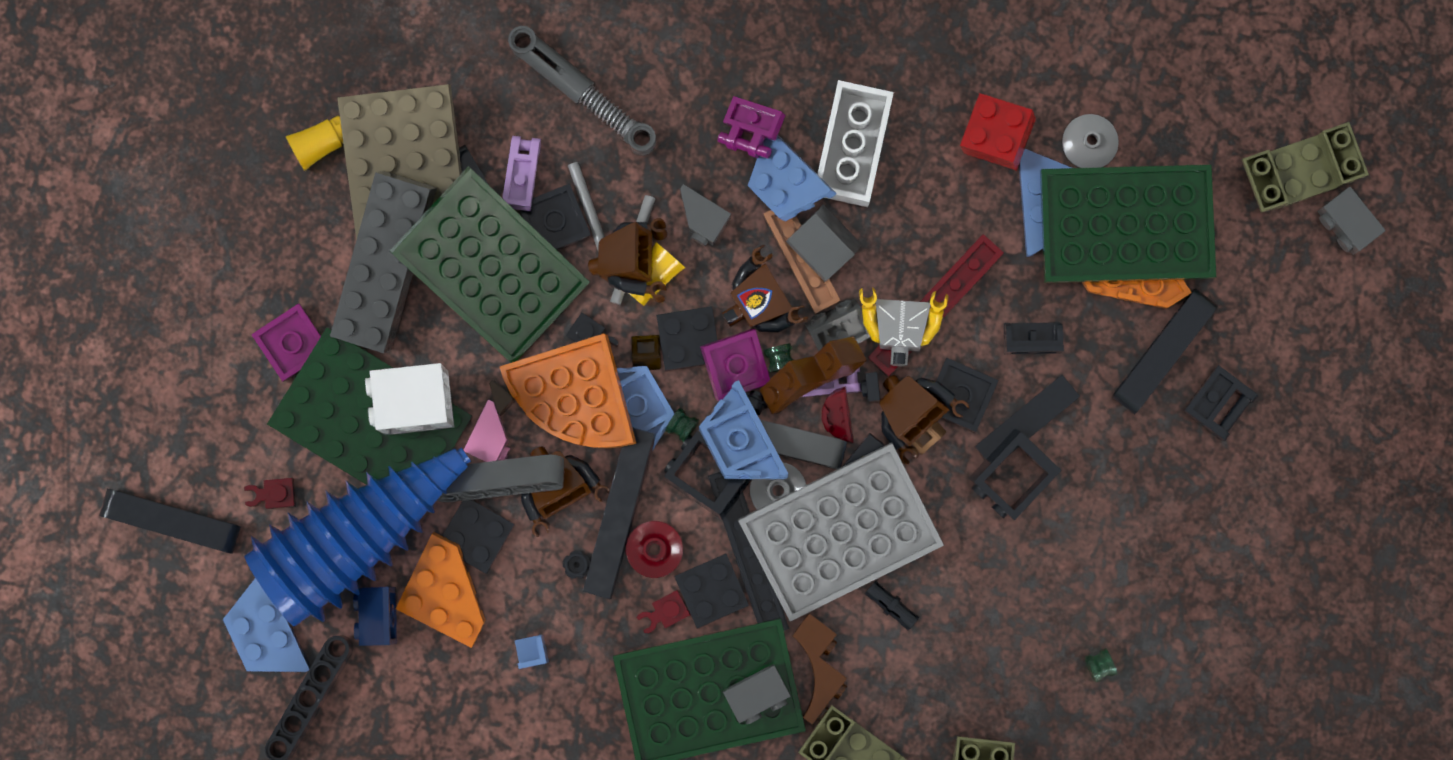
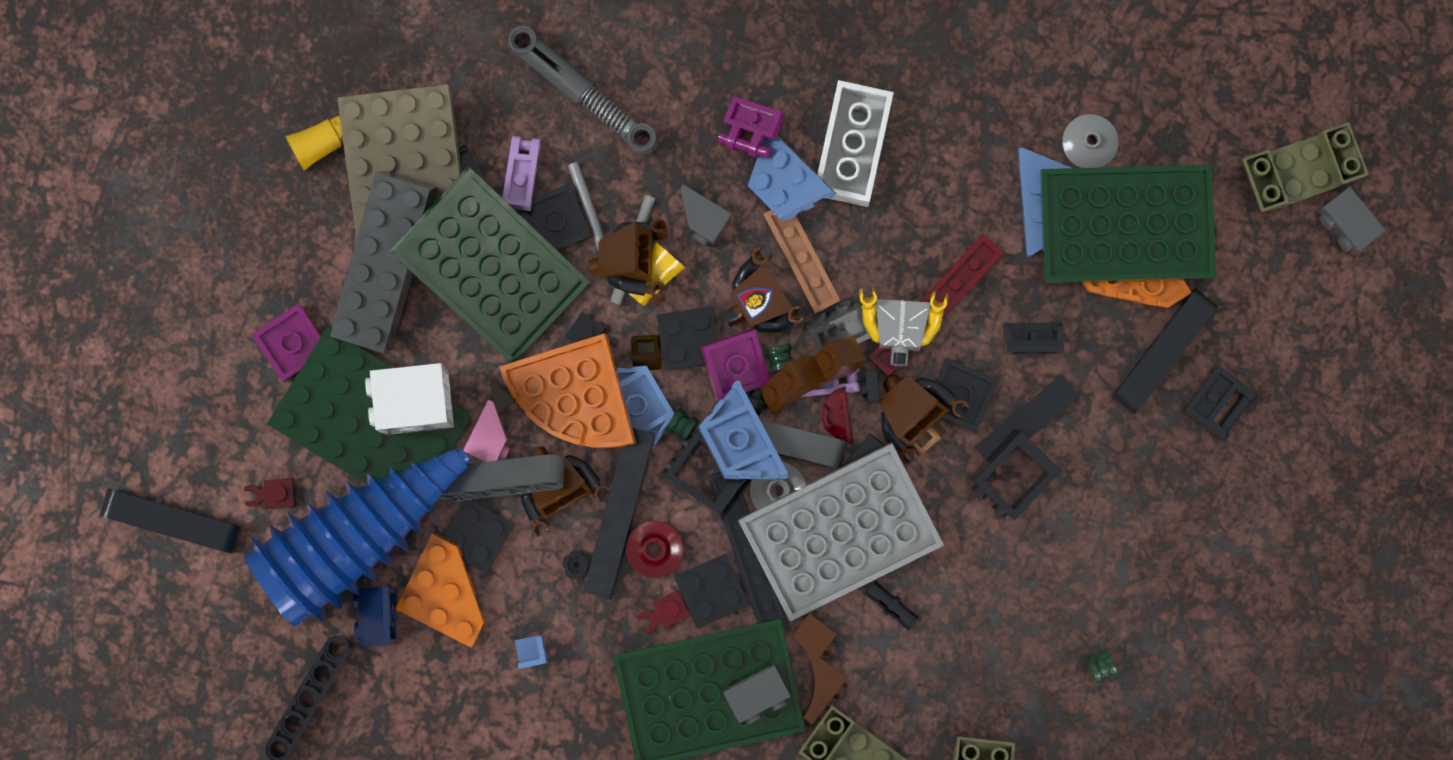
(263, 634): medium blue wing -> none
(824, 243): dark grey slope -> none
(998, 131): red brick -> none

